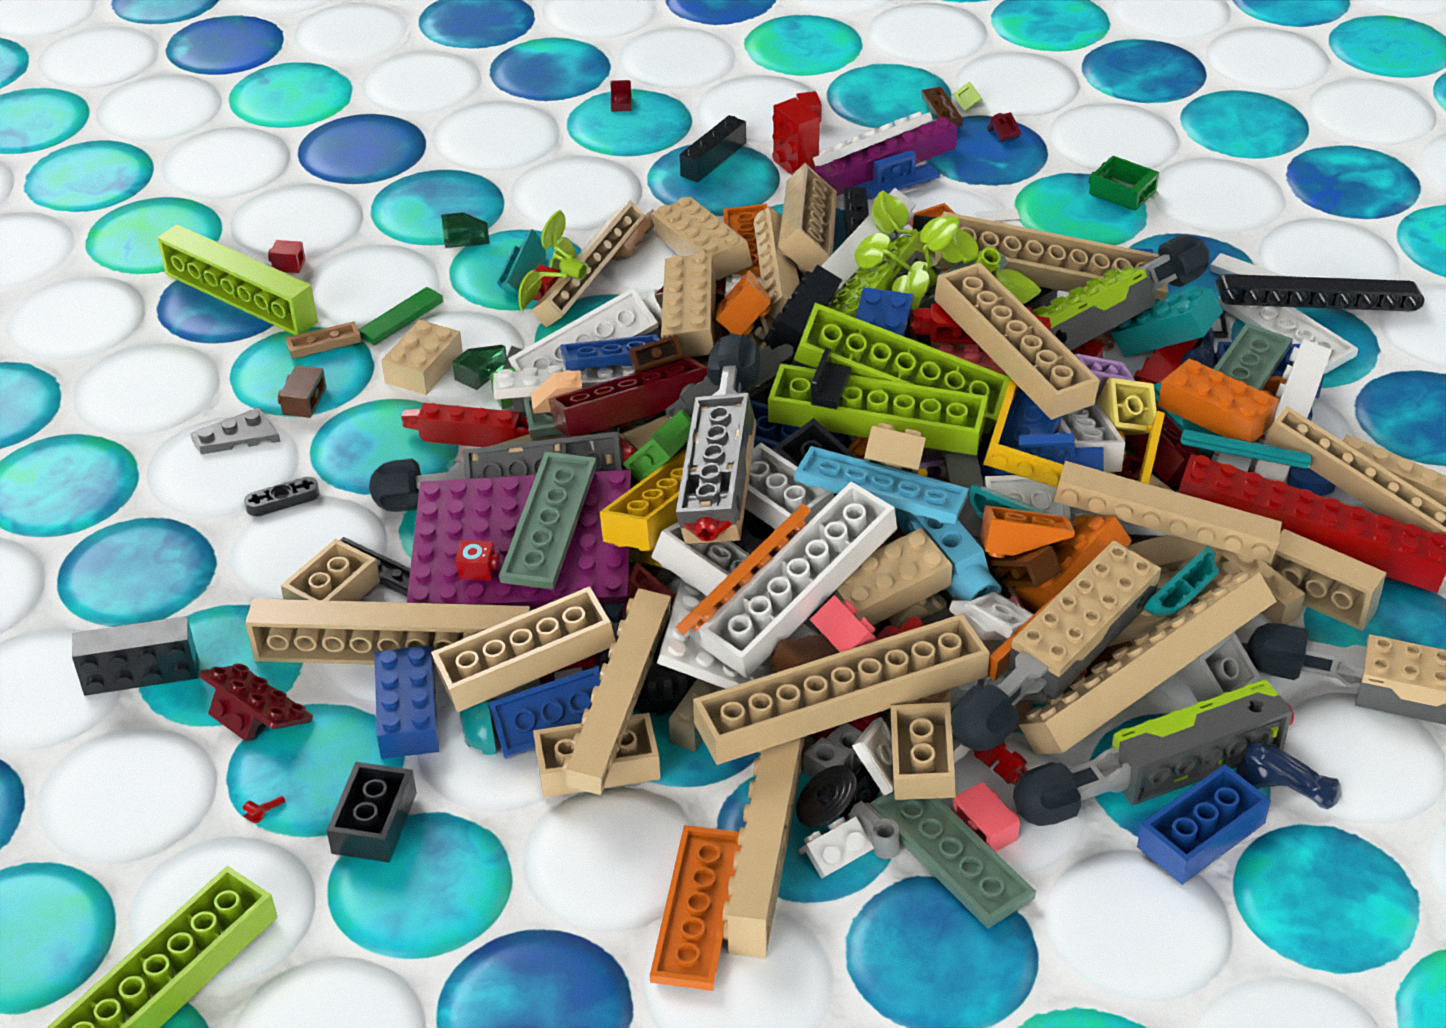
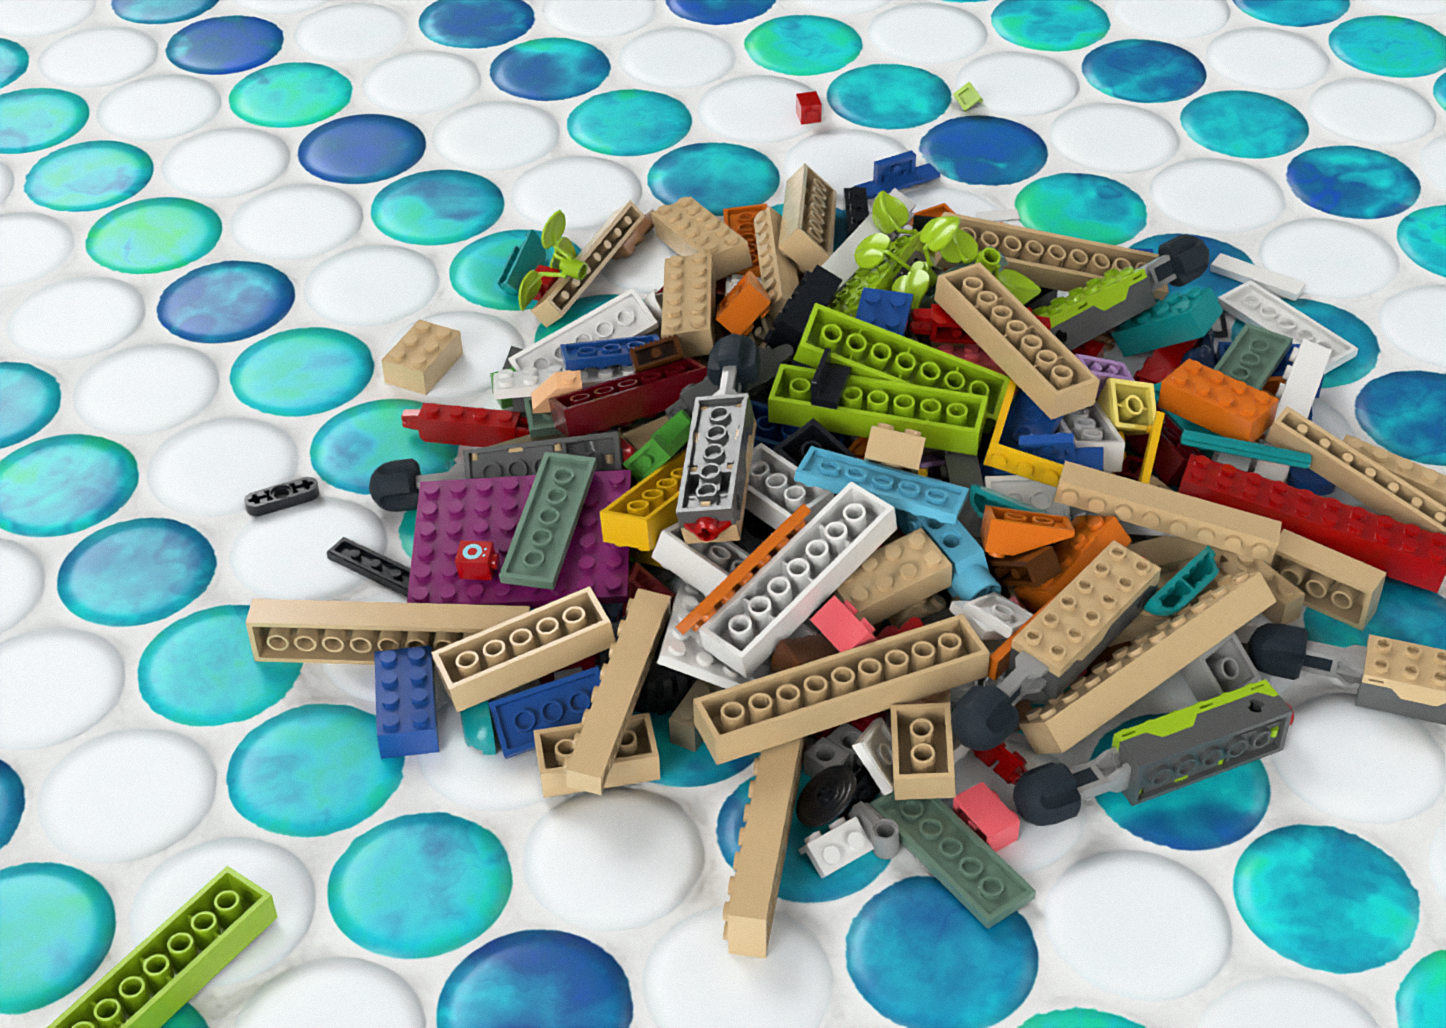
(134, 655): black brick -> none
(238, 280): lime brick -> none
(241, 429): wing -> none
(246, 699): dark red bracket -> none
(256, 812): red hand -> none
(287, 256): red brick -> none
(302, 391): brick -> none
(323, 340): medium nougat plate -> none
(333, 575): tan brick -> none
(371, 812): black brick -> none
(400, 315): green tile -> none
(464, 230): clear green slope -> none
(476, 364): clear green slope -> none
(621, 95): dark red bracket -> none
(693, 914): orange plate -> none
(713, 148): black brick -> none
(795, 135): red brick -> none
(858, 167): magenta brick -> none
(871, 137): white plate -> none
(940, 105): reddish brown plate -> none
(1004, 126): dark red bracket -> none
(1143, 178): green window -> none
(1203, 823): blue brick -> none
(1271, 767): dark blue hair -> none
(1319, 292): black beam -> none

